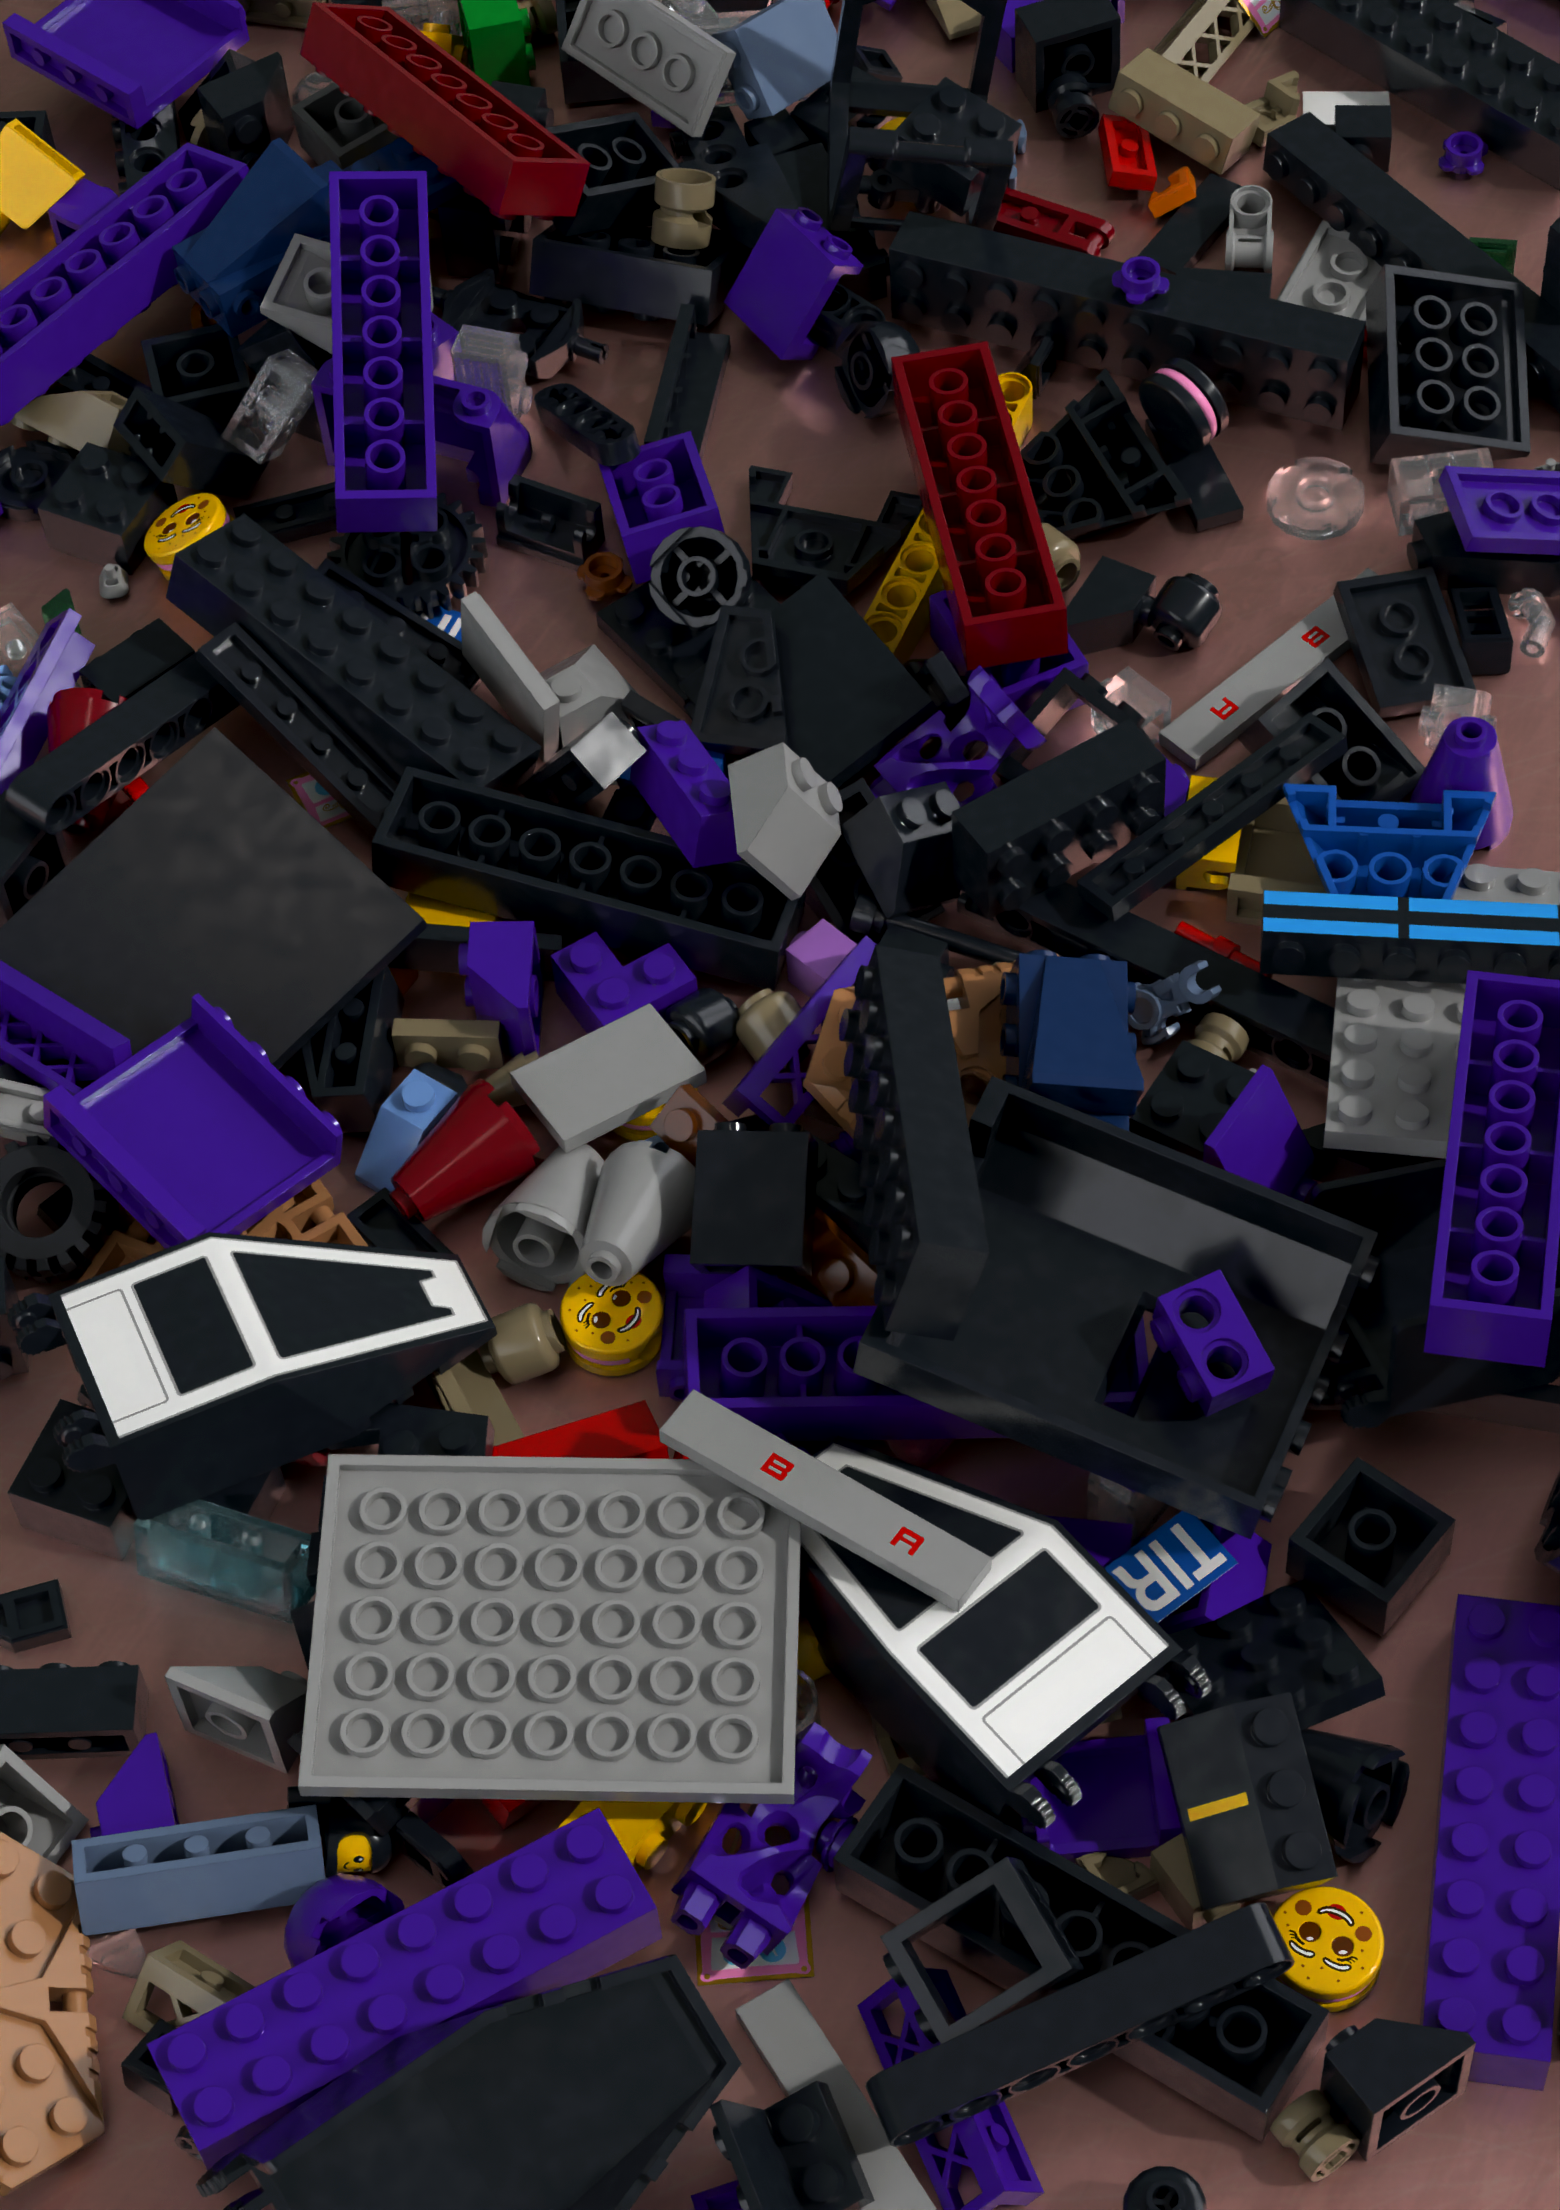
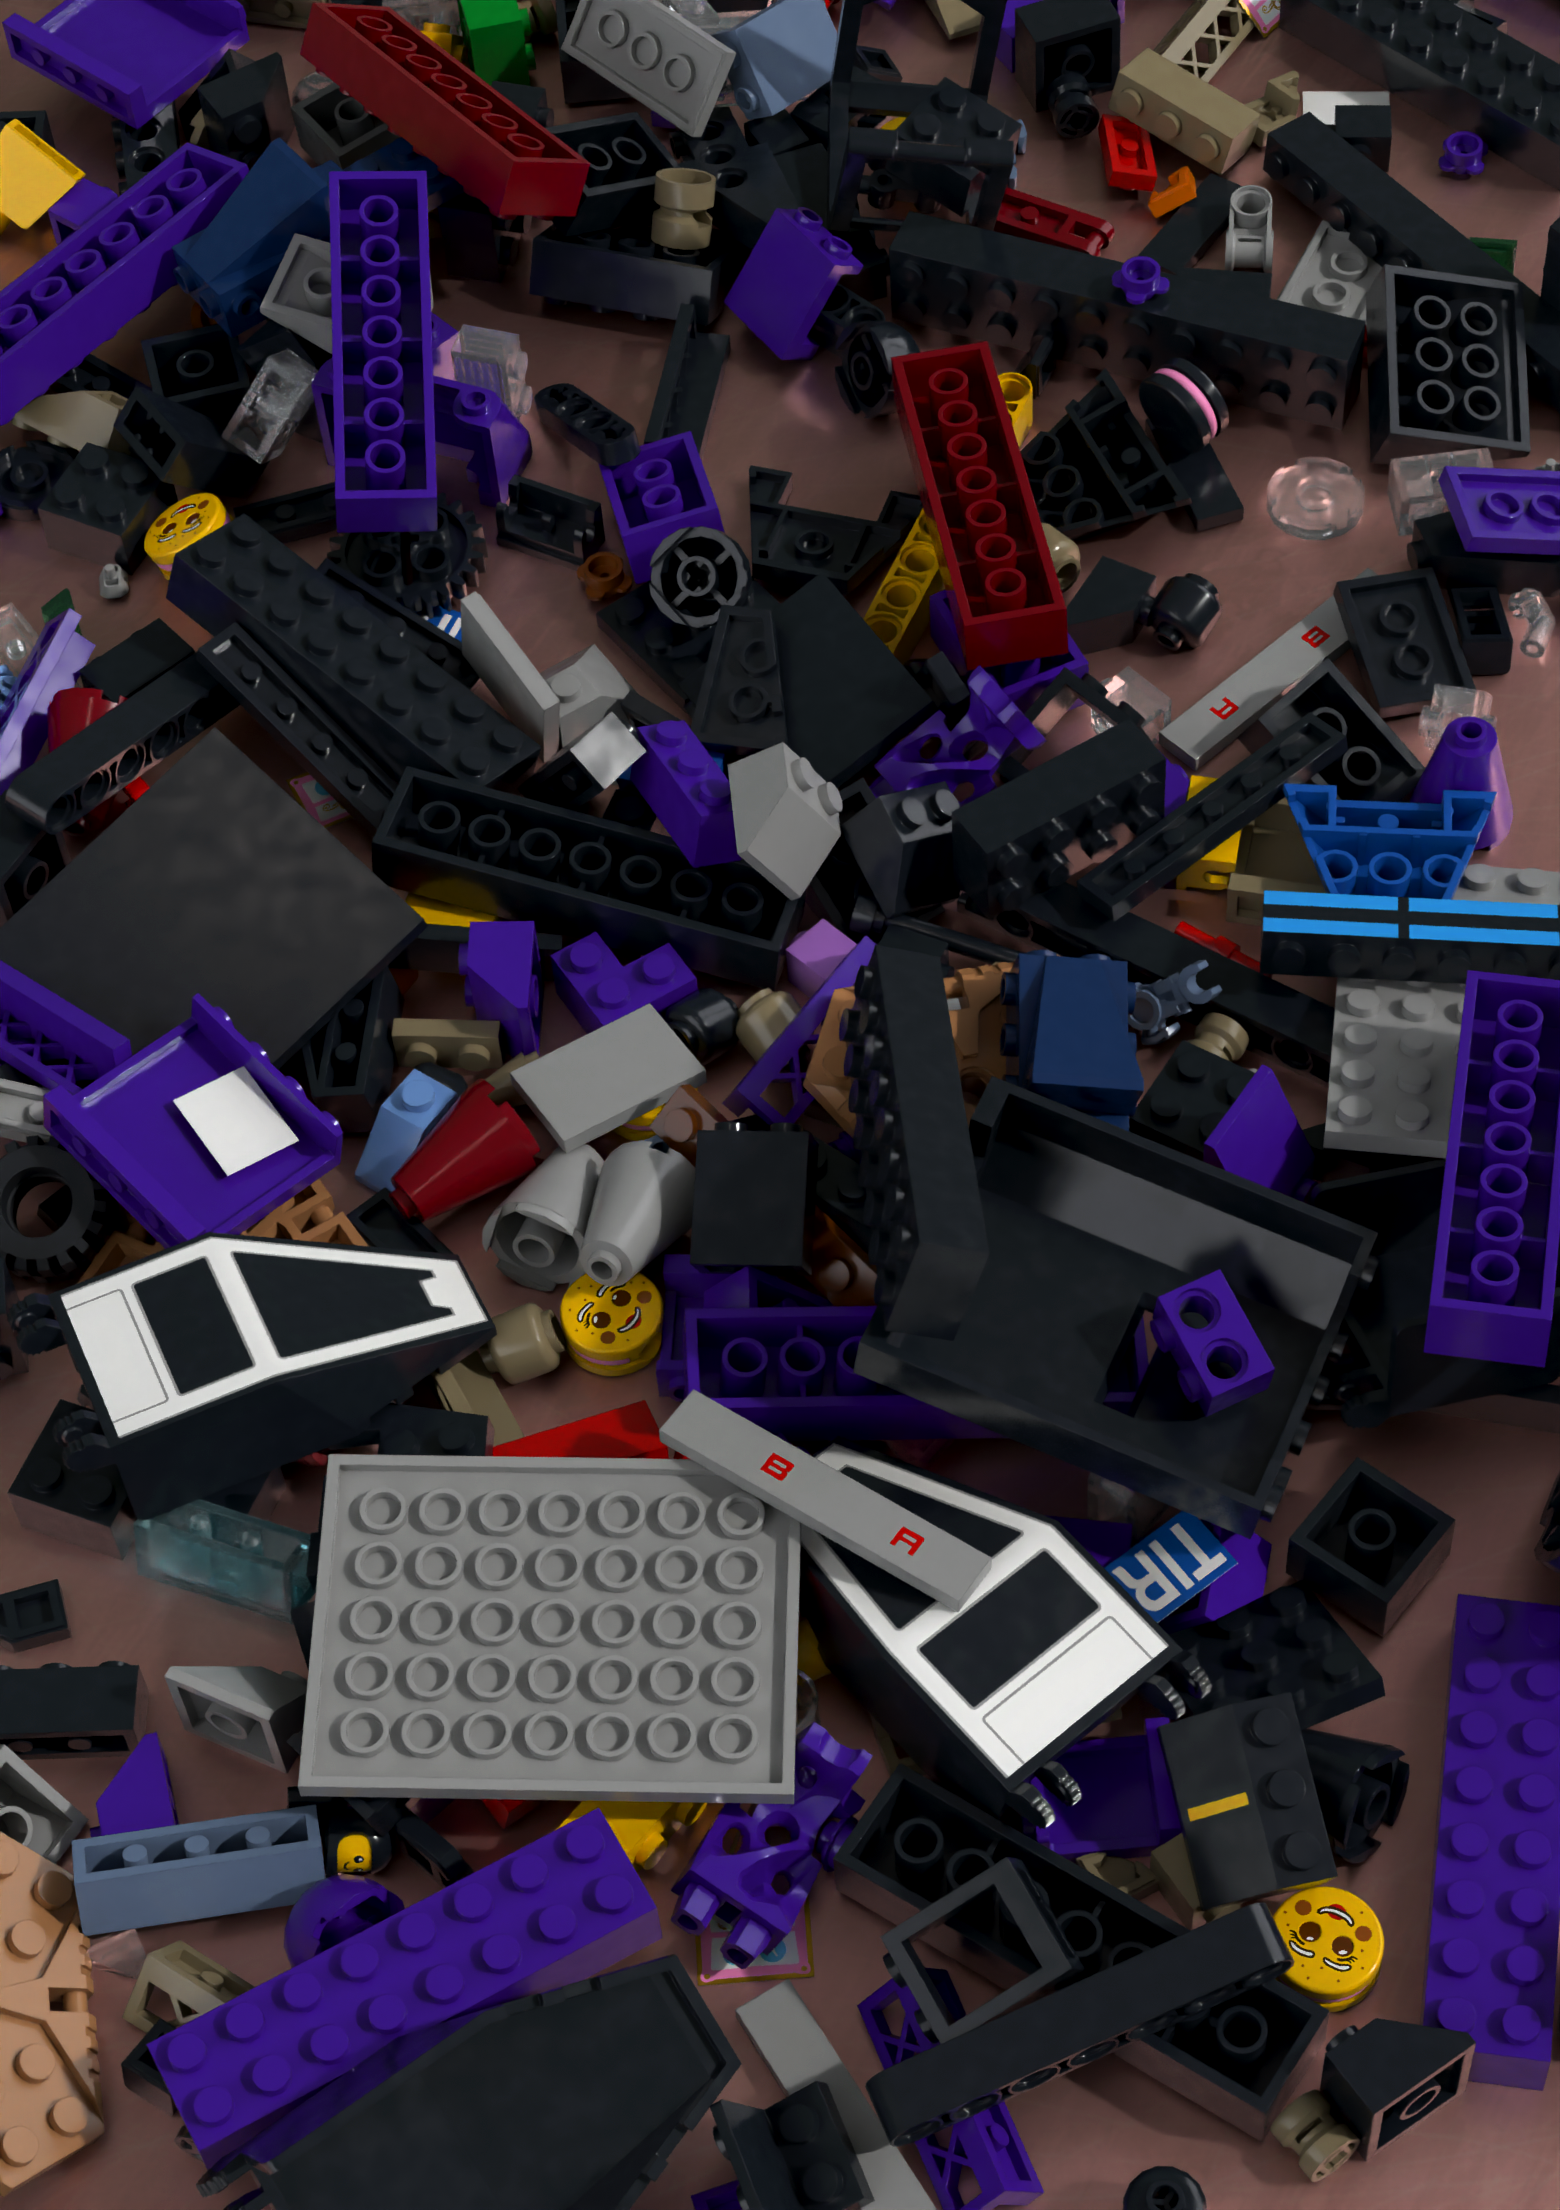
(235, 1120): none -> white sticker
(550, 331): black plate -> none

